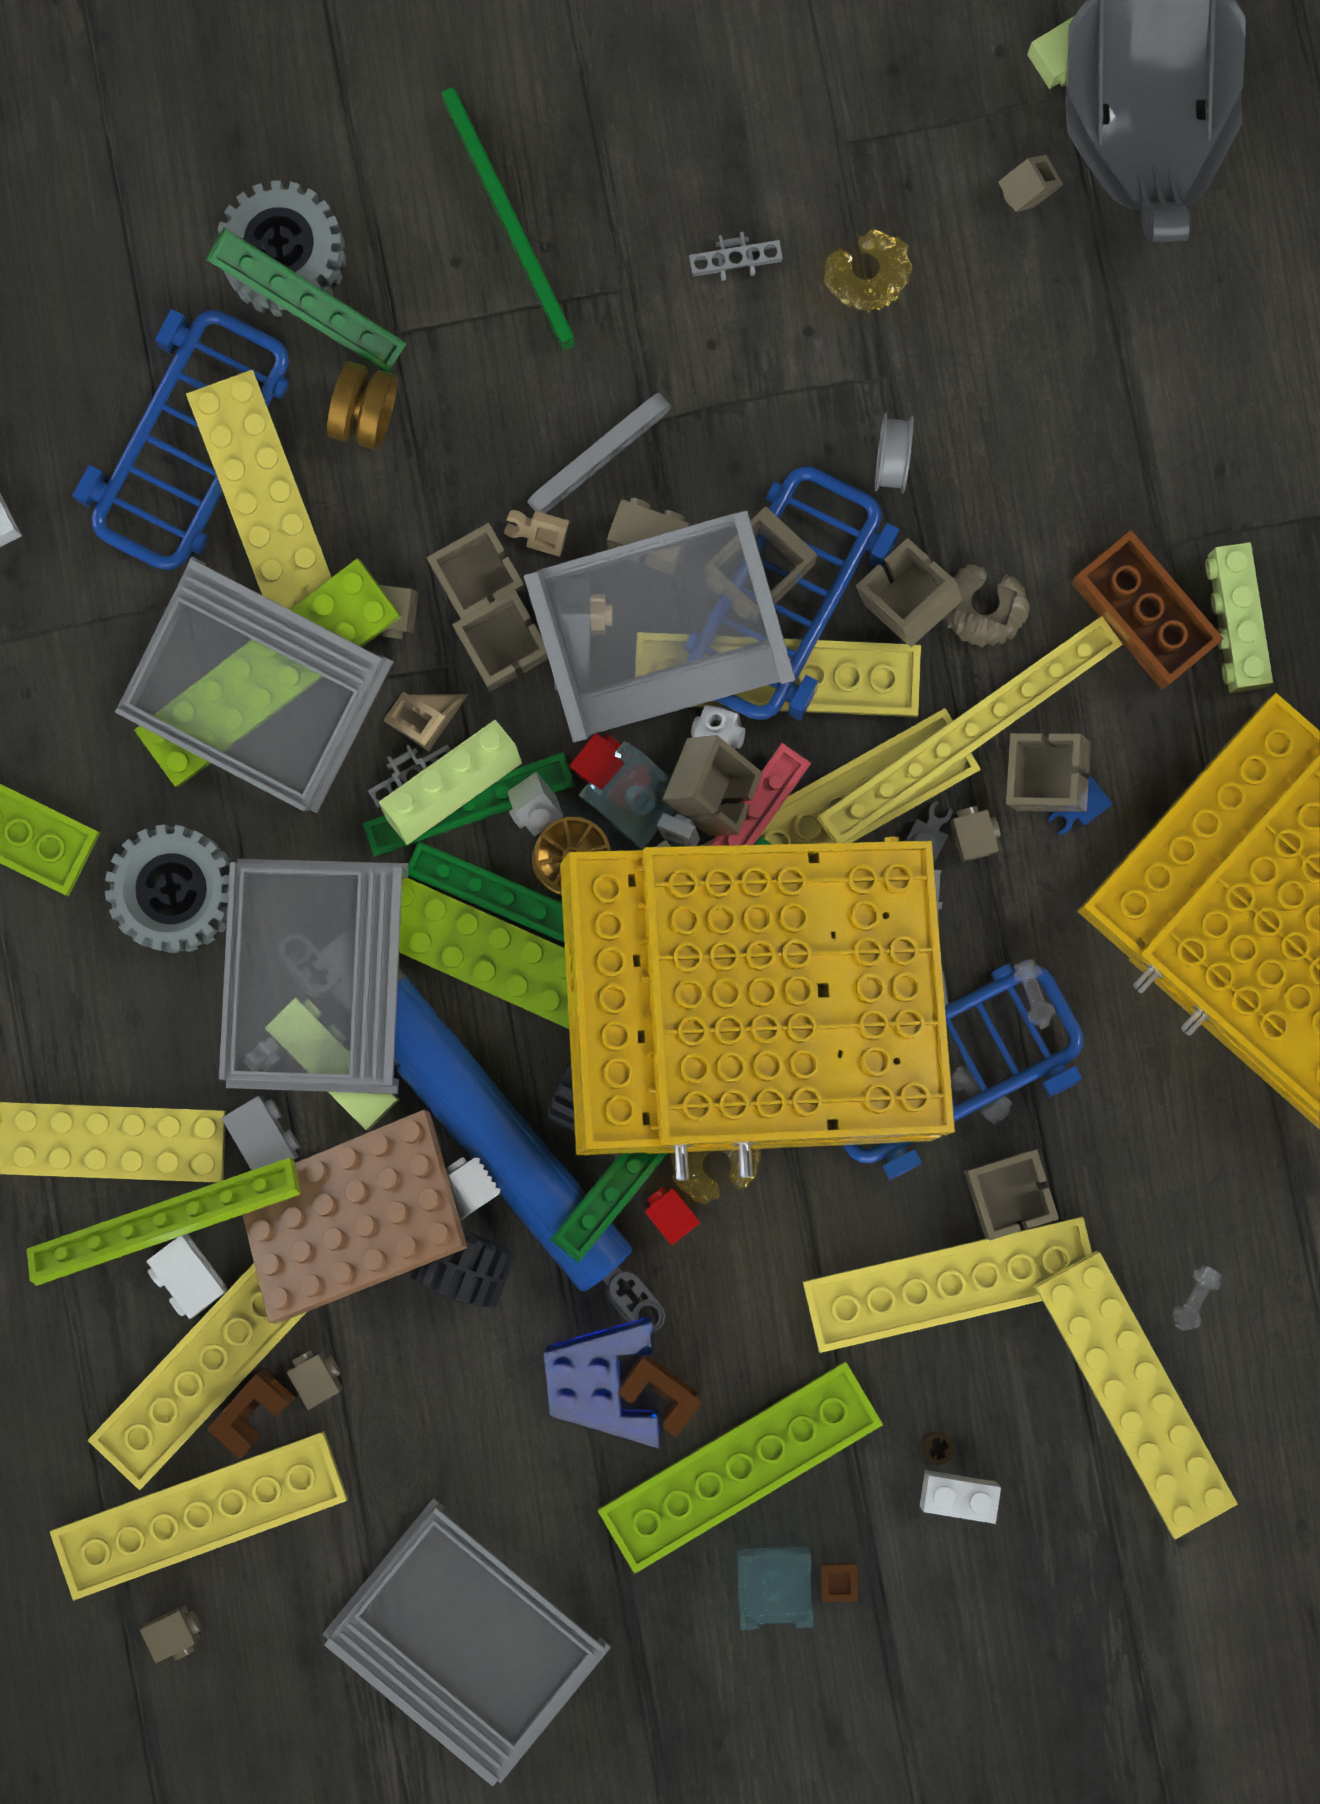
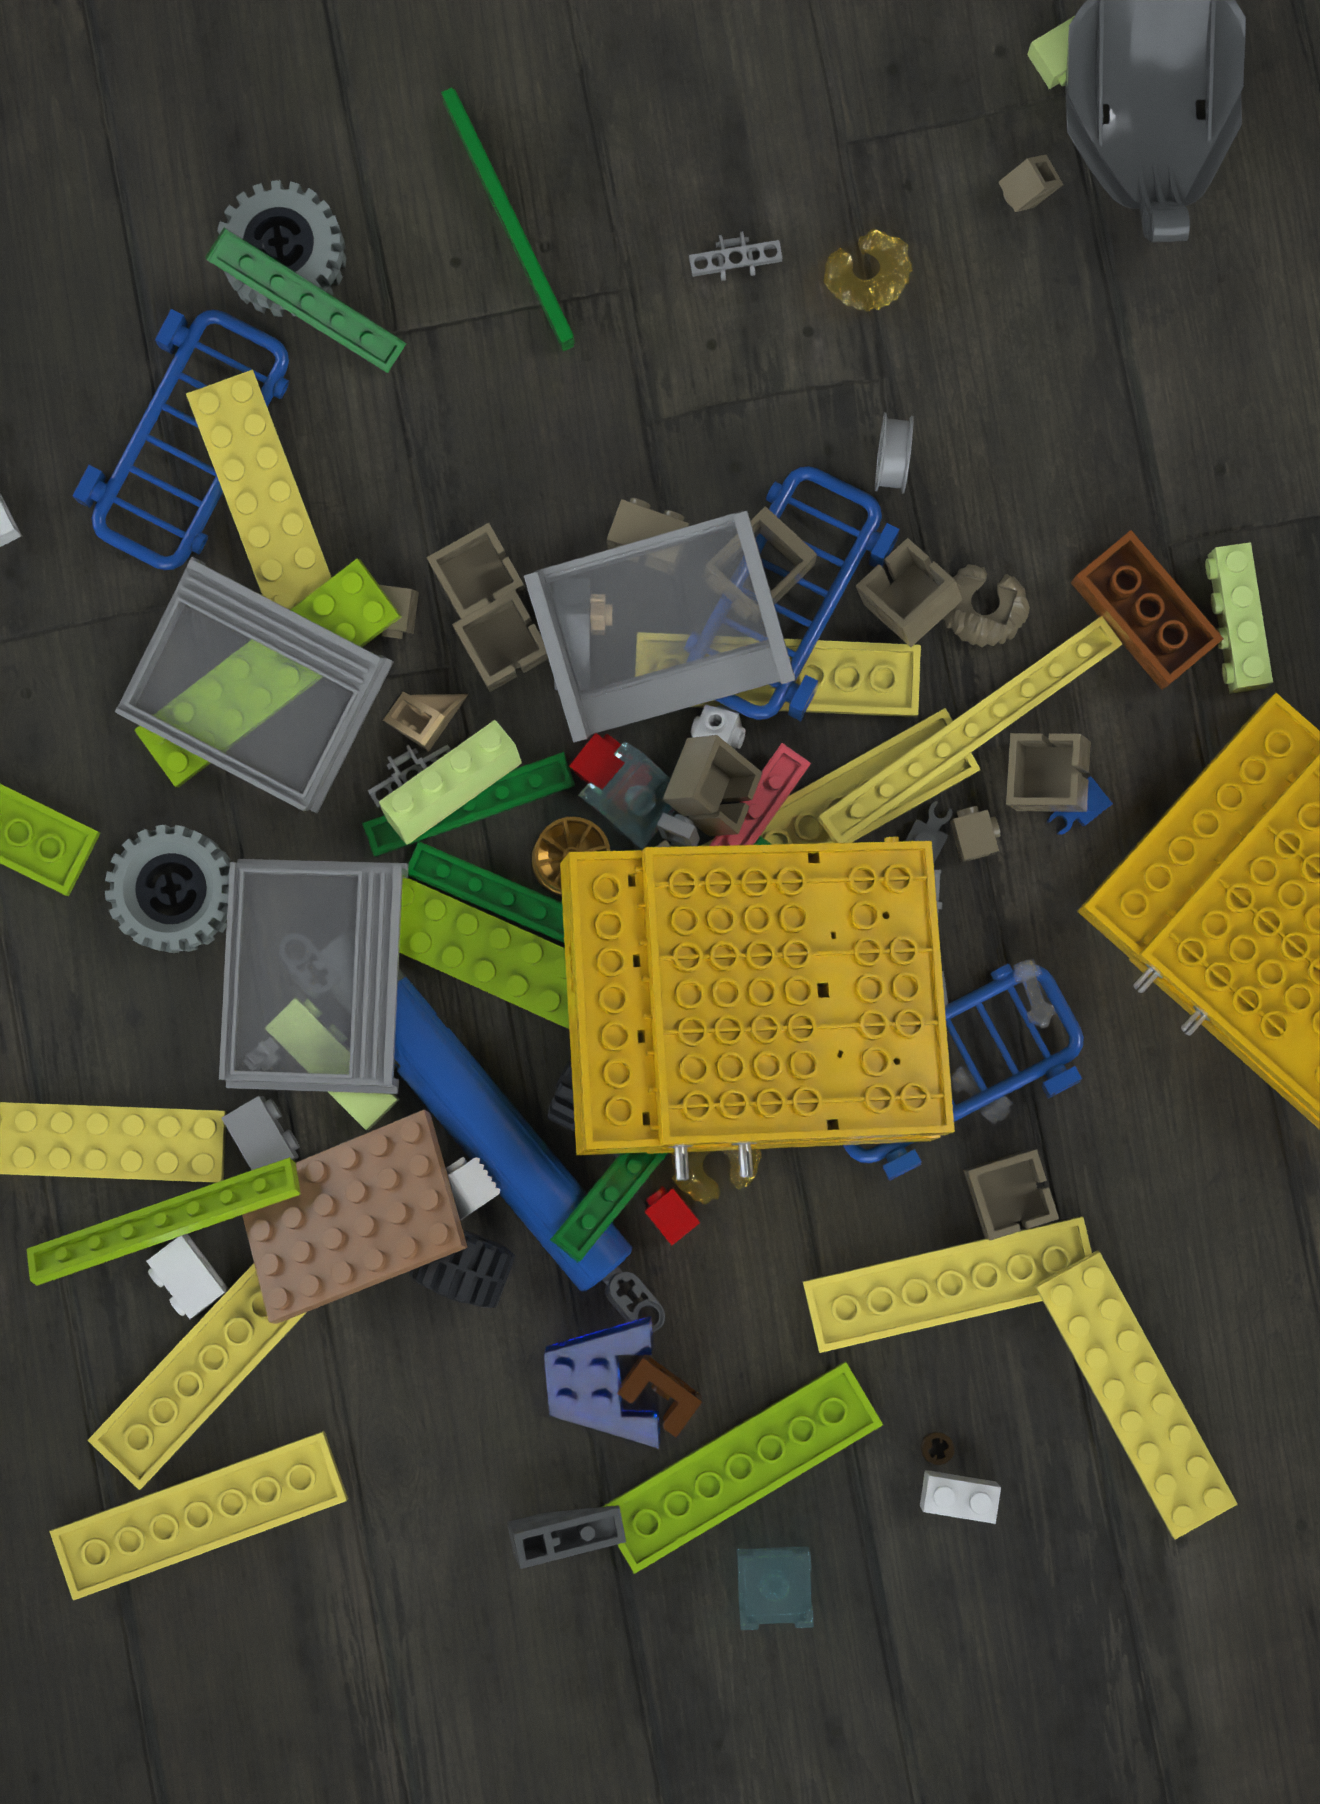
(172, 1634): dark tan brick -> none
(232, 1429): reddish brown panel -> none
(315, 1378): dark tan brick -> none
(362, 405): pearl gold wheel -> none
(463, 1644): piece -> none
(534, 804): light grey brick -> none
(543, 531): tan plate -> none
(564, 1534): none -> dark grey slope
(599, 454): light grey beam -> none
(839, 1582): reddish brown plate -> none
(1187, 1316): clear bar -> none

